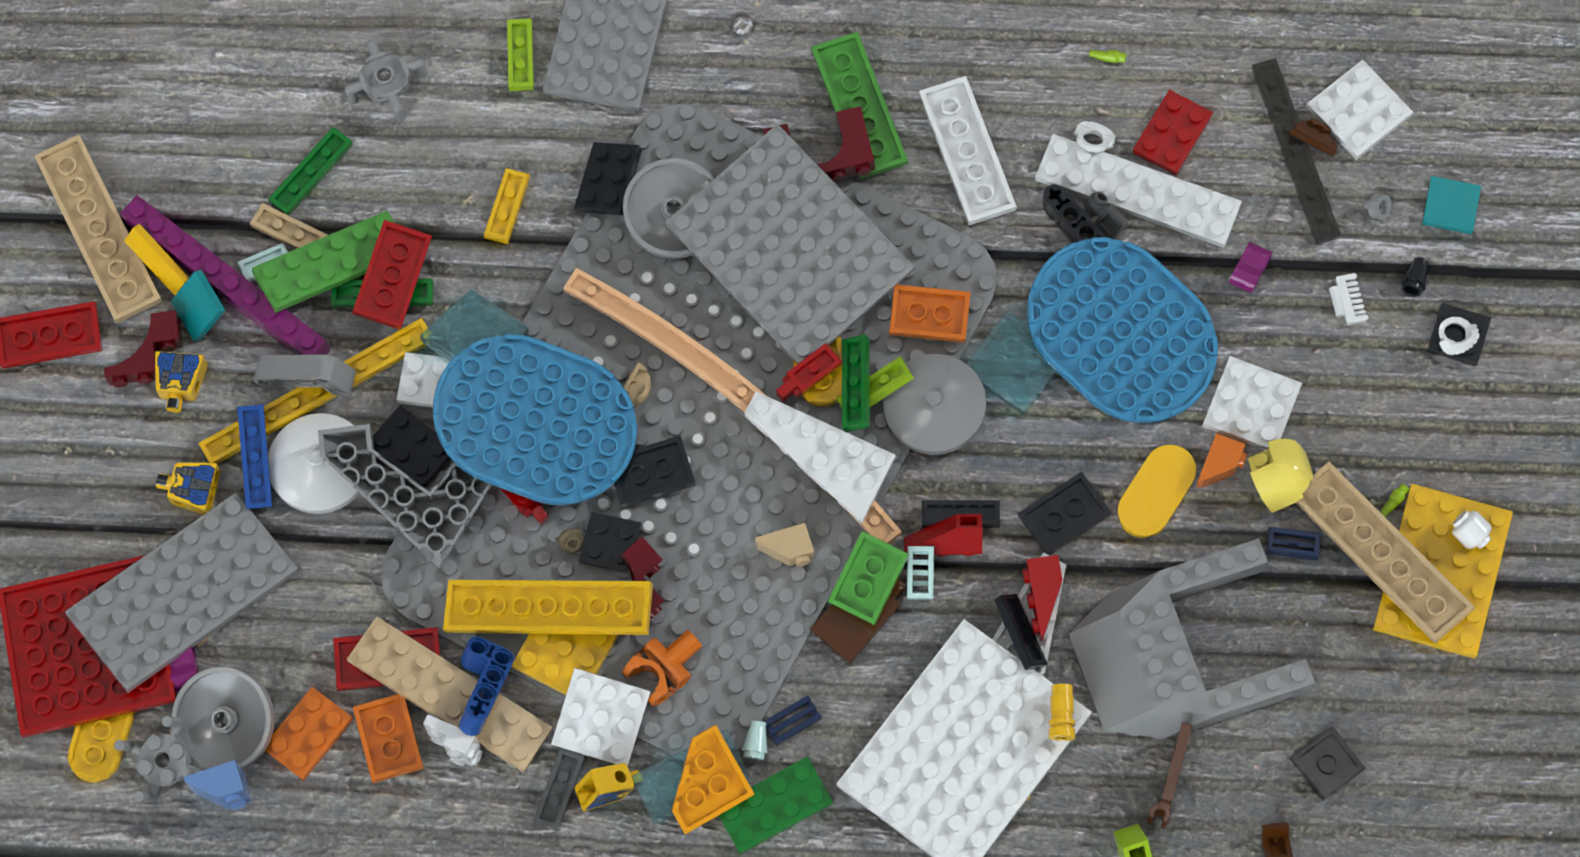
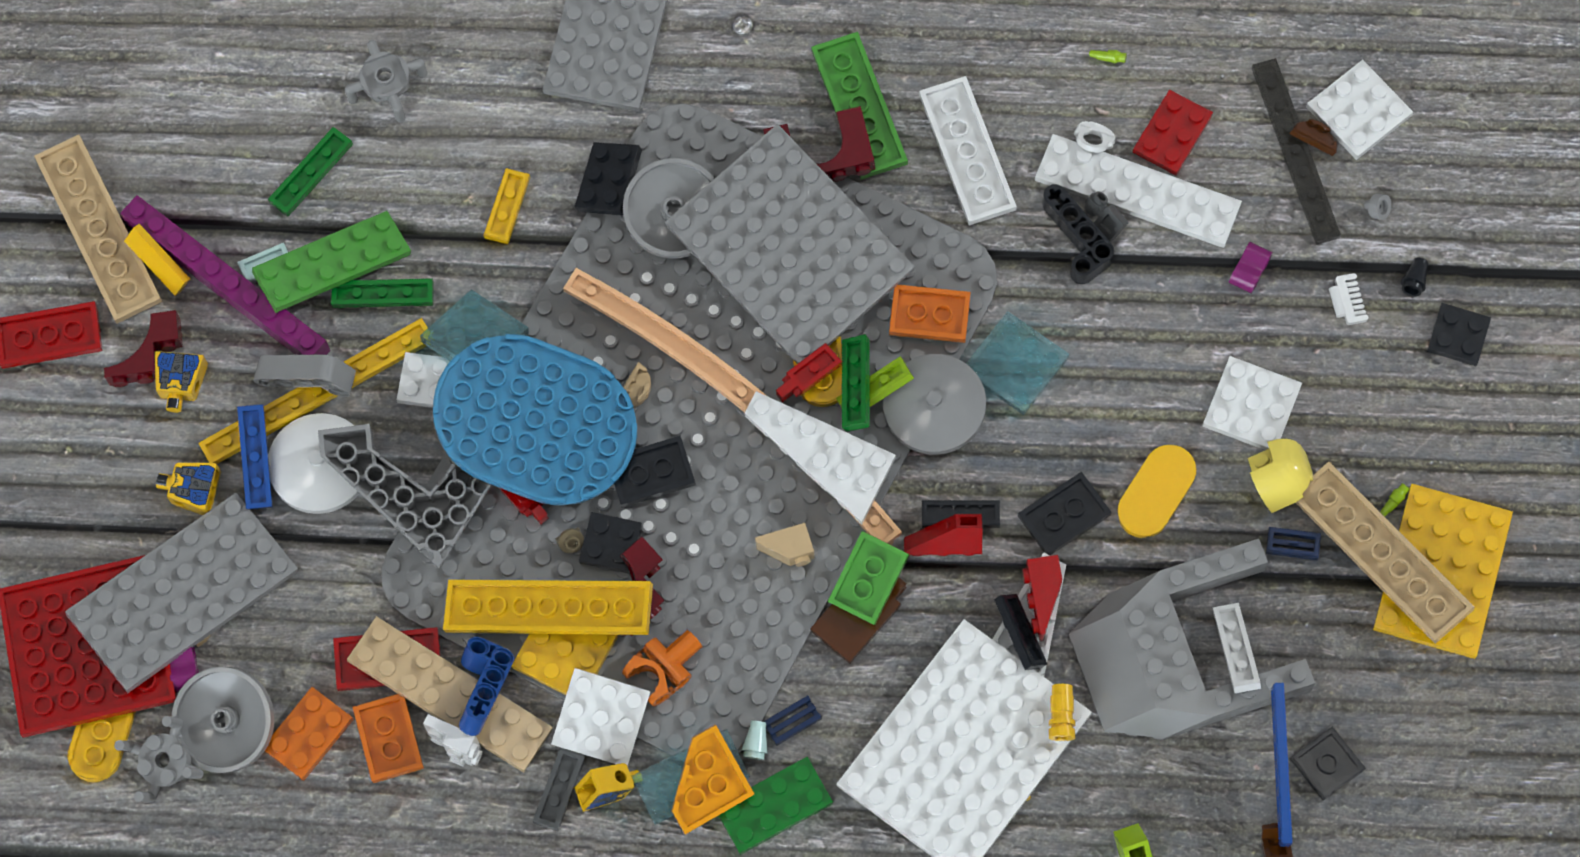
(197, 305): teal tile -> none
(222, 785): medium blue slope -> none
(284, 228): tan plate -> none
(392, 274): red plate -> none
(411, 447): black plate -> none
(520, 54): lime plate -> none
(920, 595): light aqua slope -> none
(1122, 330): dark azure tile -> none
(1162, 809): reddish brown tile -> none
(1222, 460): orange slope -> none
(1236, 648): none -> white plate
(1281, 765): none -> blue tile
(1451, 205): teal tile -> none
(1451, 347): white piece -> none
(1471, 529): white head -> none

